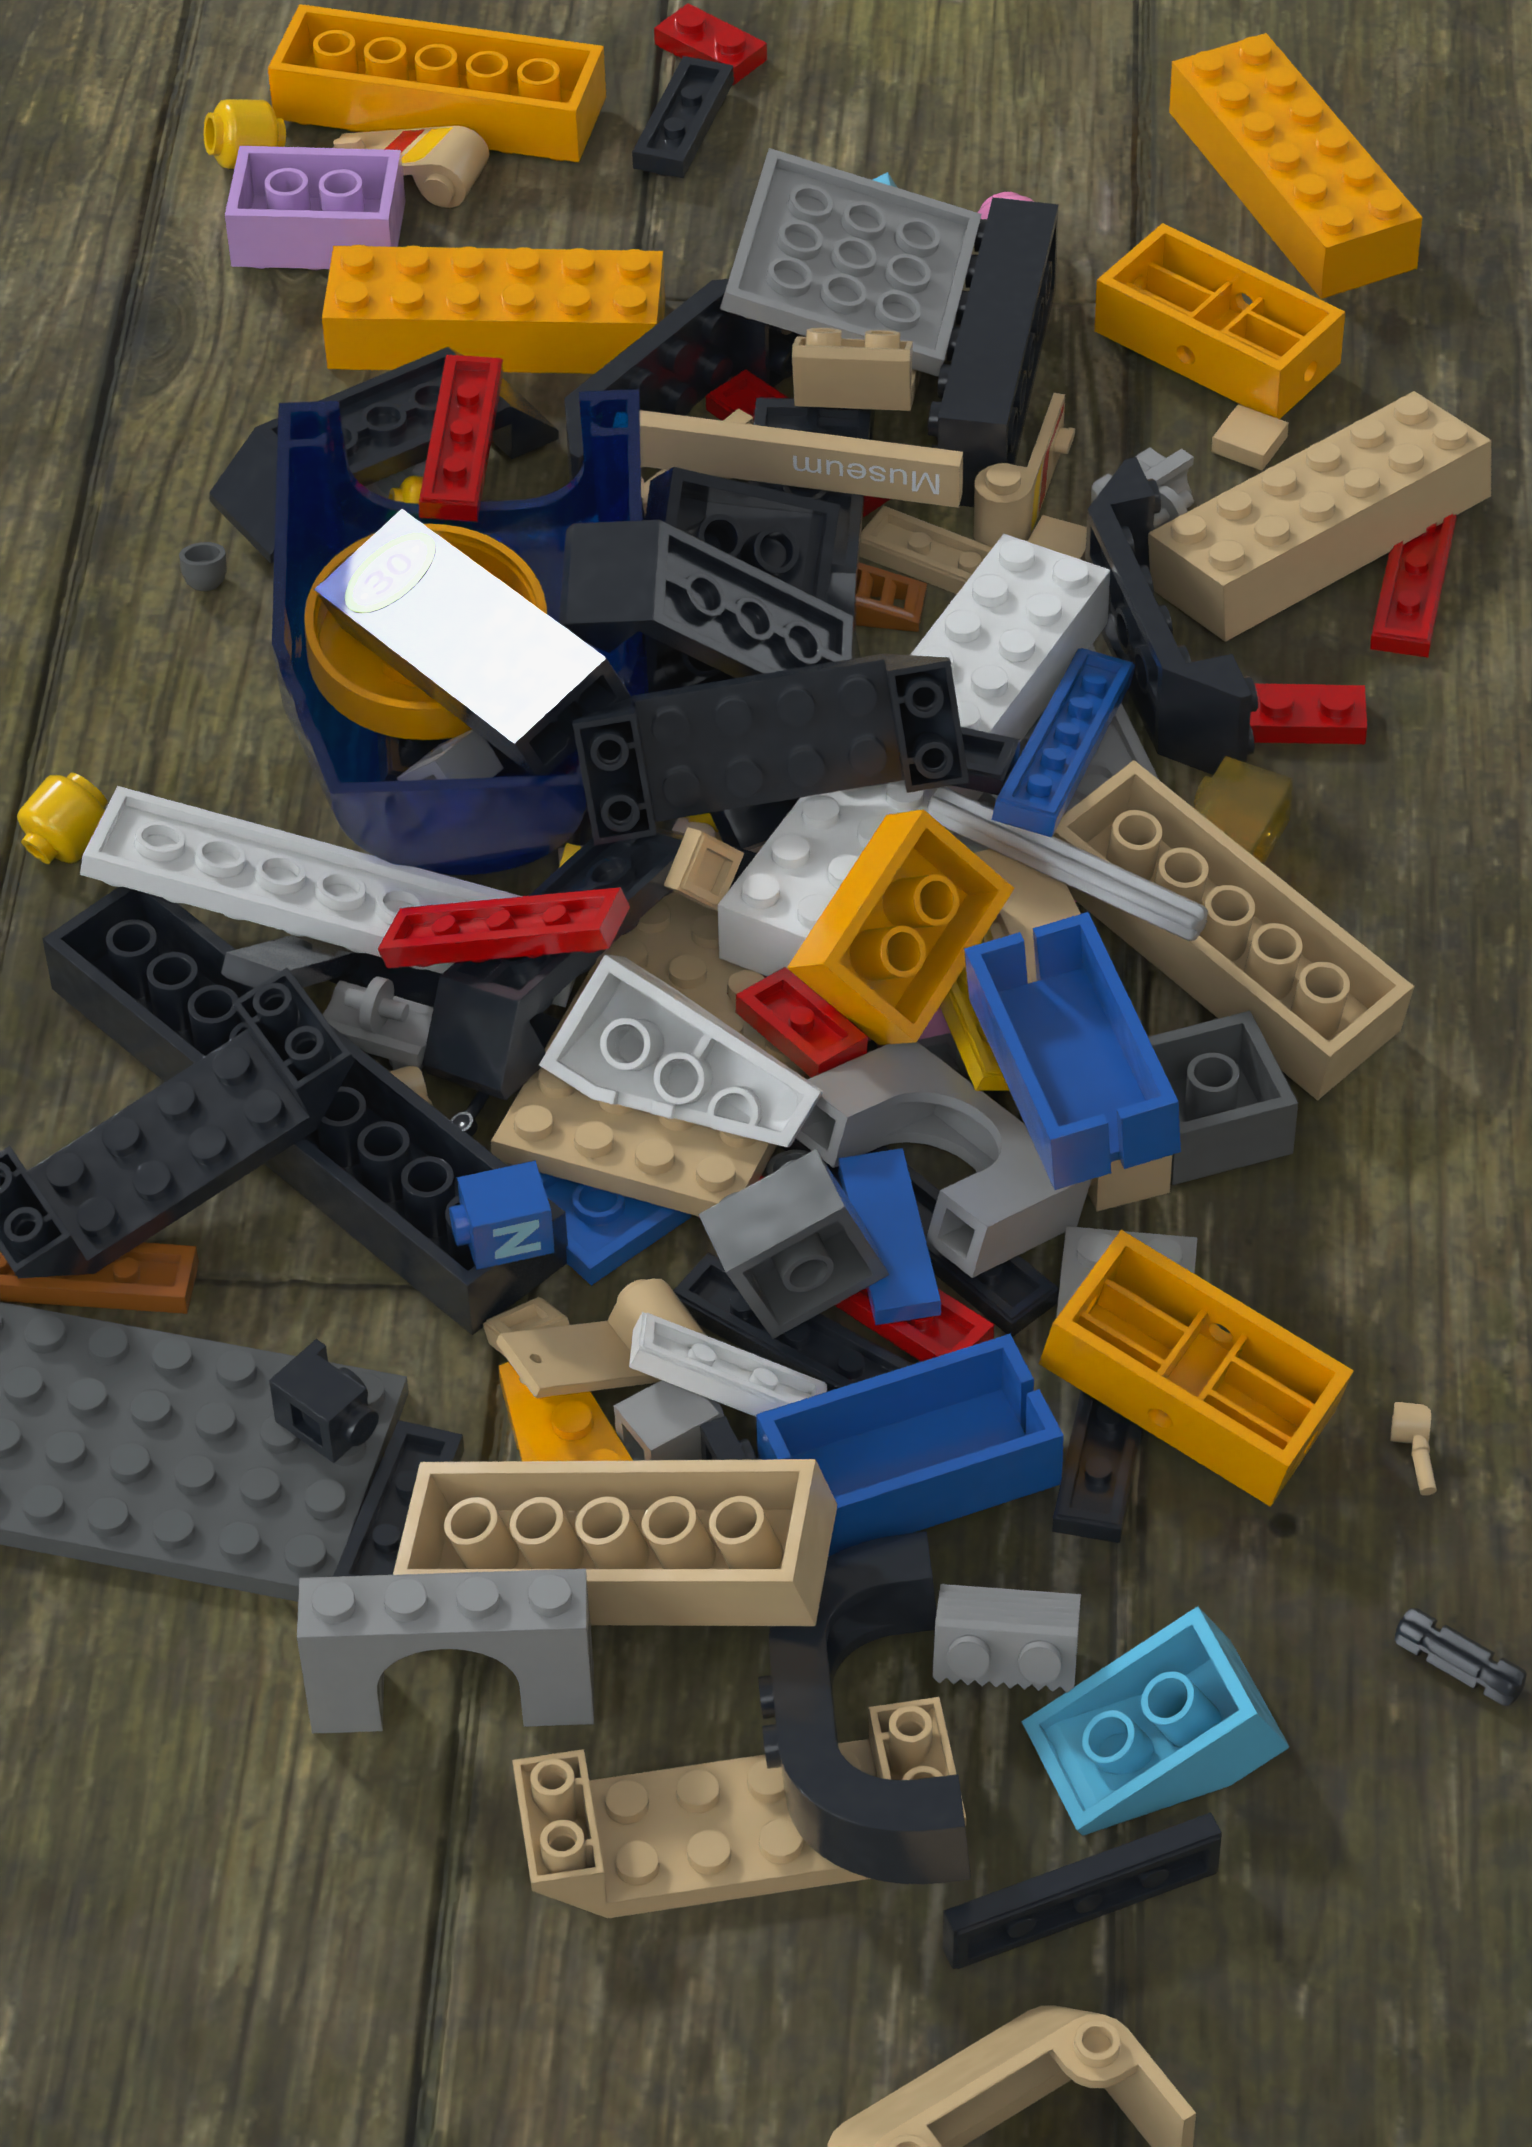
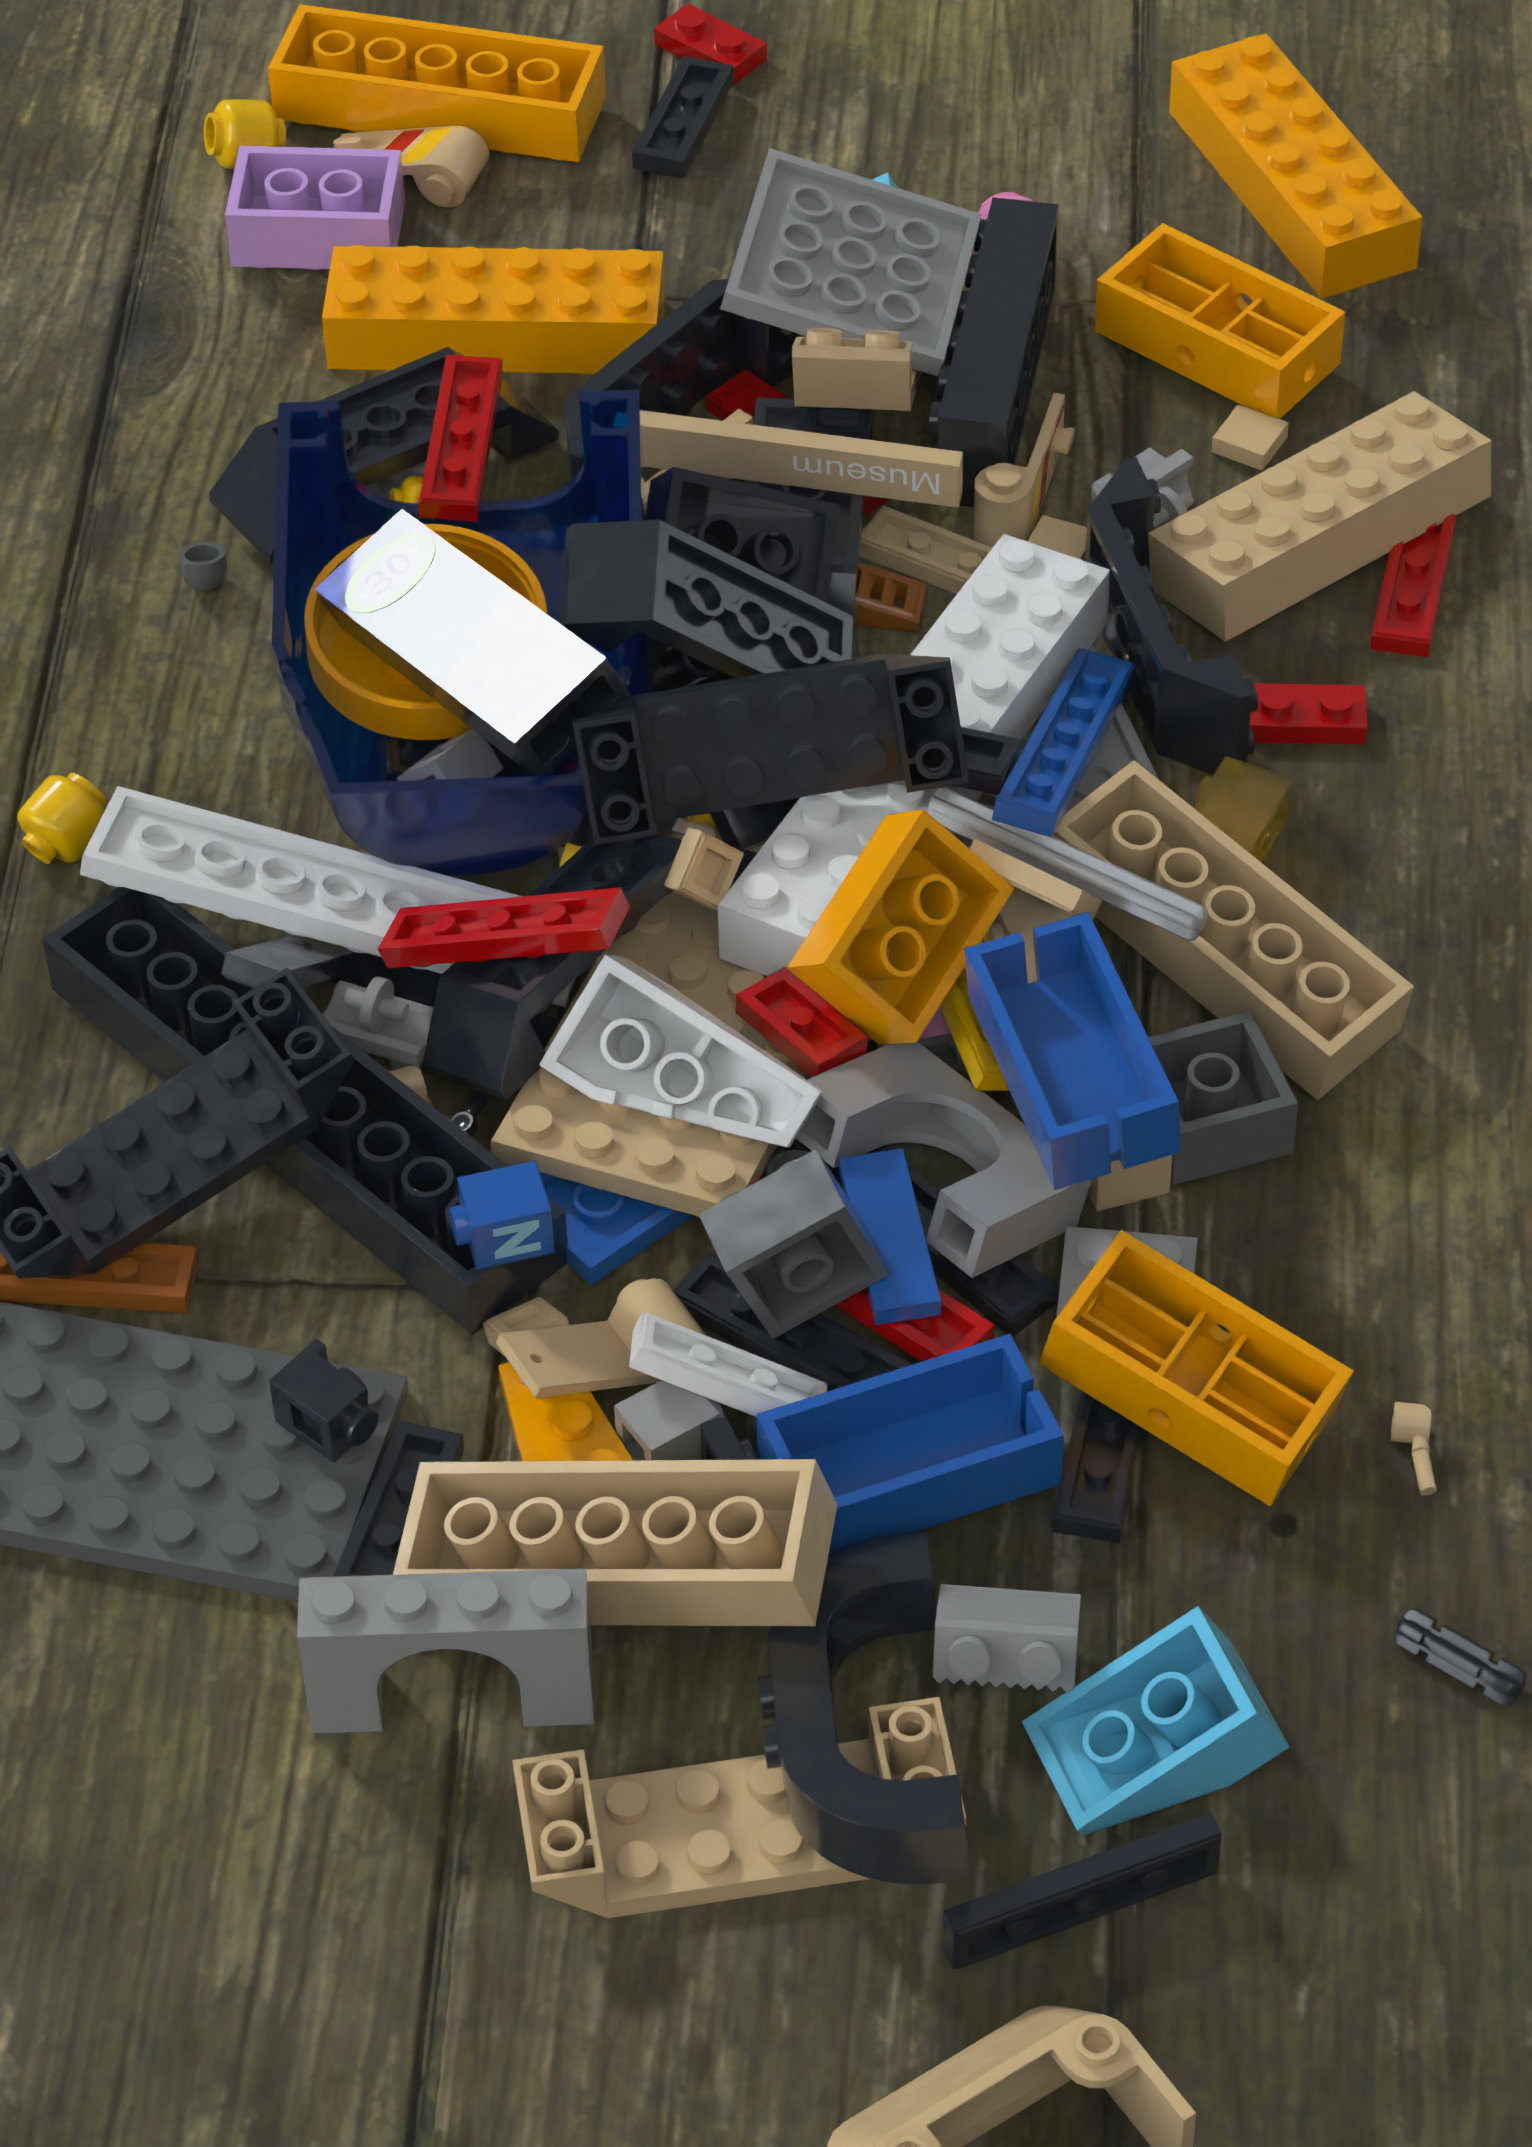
(1037, 881): none -> tan tile

